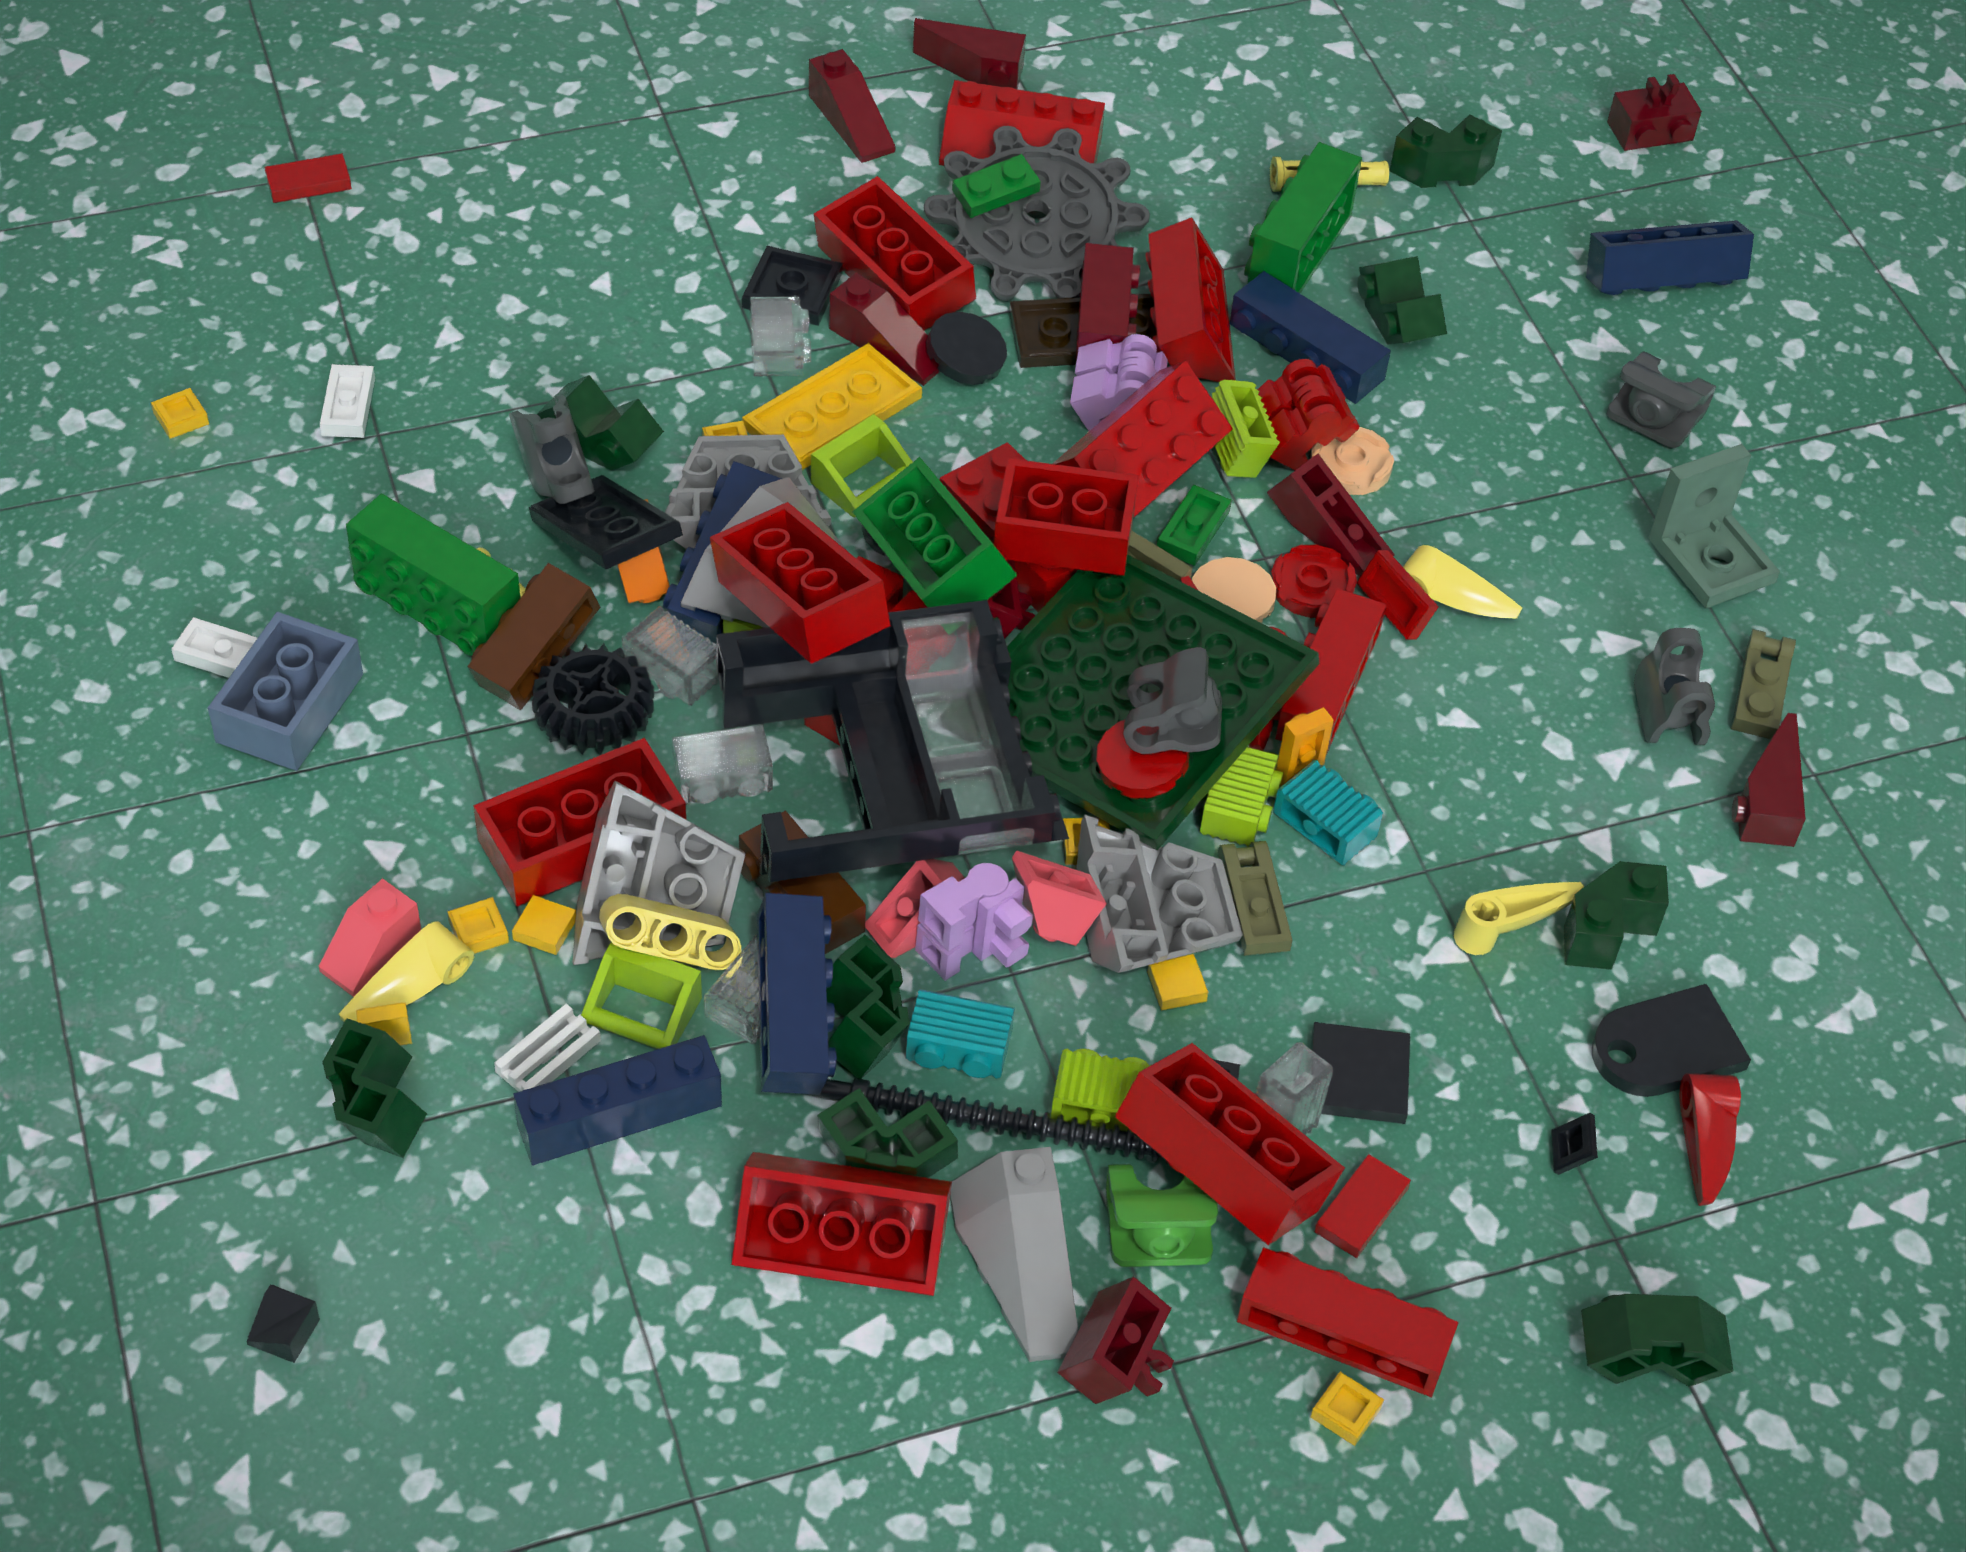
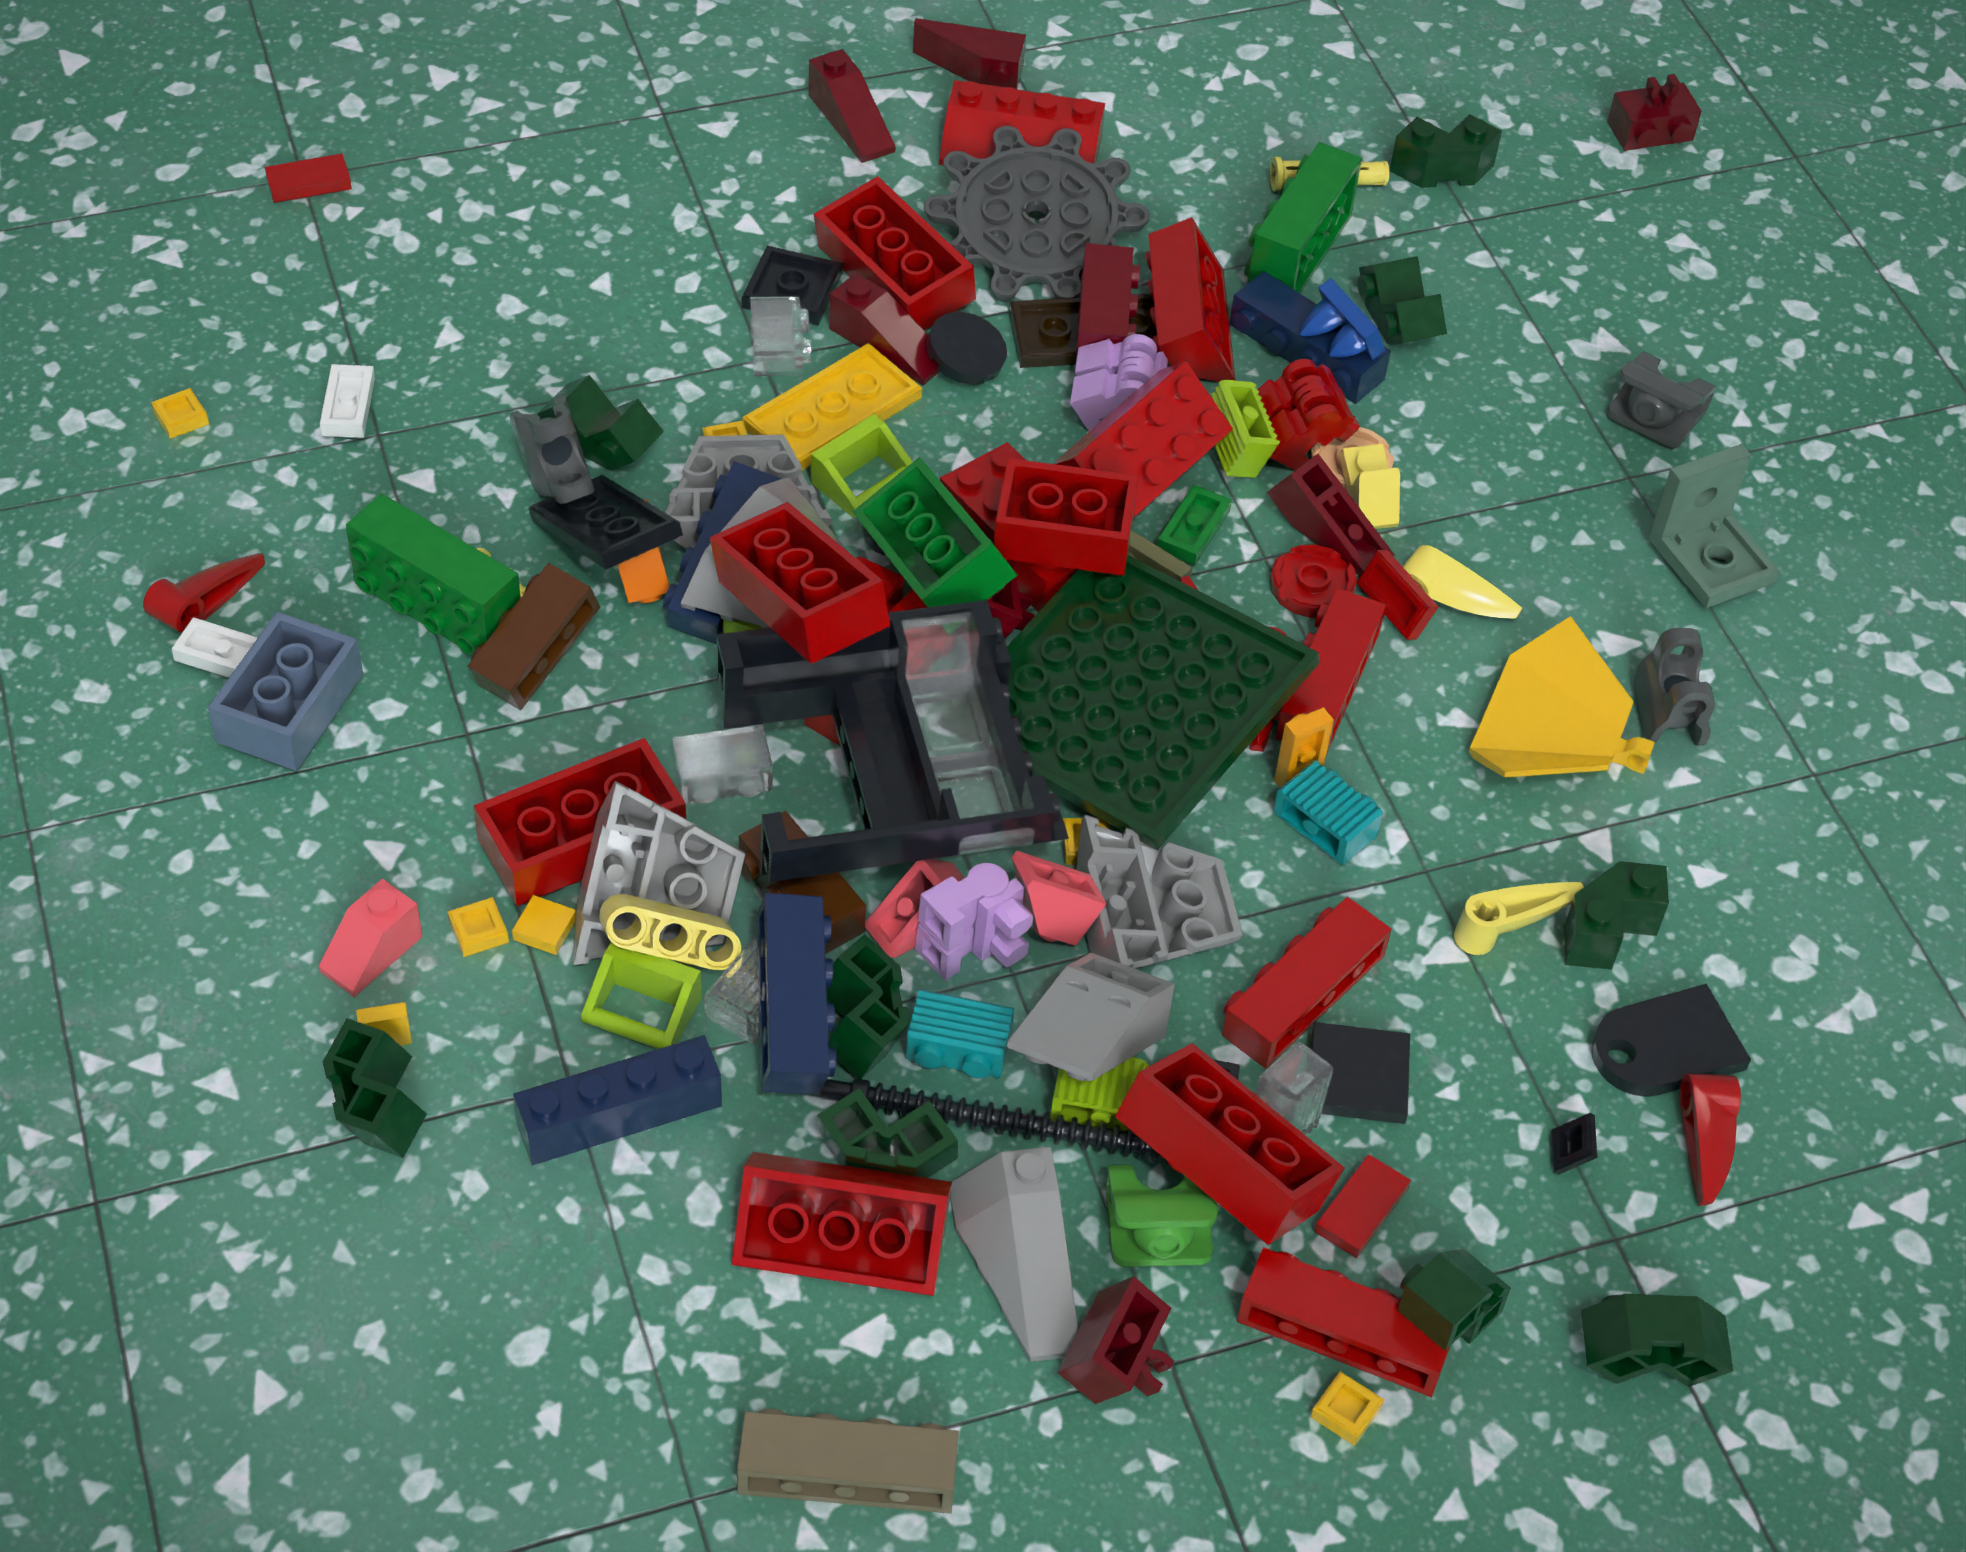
(199, 593): none -> red piece
(283, 1323): black slope -> none
(416, 969): light yellow piece -> none
(542, 1045): white tile -> none
(591, 687): black gear -> none
(674, 655): clear brick -> none
(847, 1461): none -> dark tan brick
(996, 186): green plate -> none
(1095, 1018): none -> light grey slope
(1138, 773): red tile -> none
(1178, 982): yellow tile -> none
(1183, 709): dark grey piece -> none
(1238, 585): light nougat tile -> none
(1239, 798): lime brick -> none
(1256, 898): olive plate -> none
(1305, 981): none -> red brick
(1338, 310): none -> blue tile
(1372, 484): none -> light yellow slope
(1452, 1297): none -> dark green brick
(1557, 712): none -> yellow panel
(1669, 256): dark blue brick -> none
(1763, 685): olive plate -> none
(1773, 796): dark red slope -> none

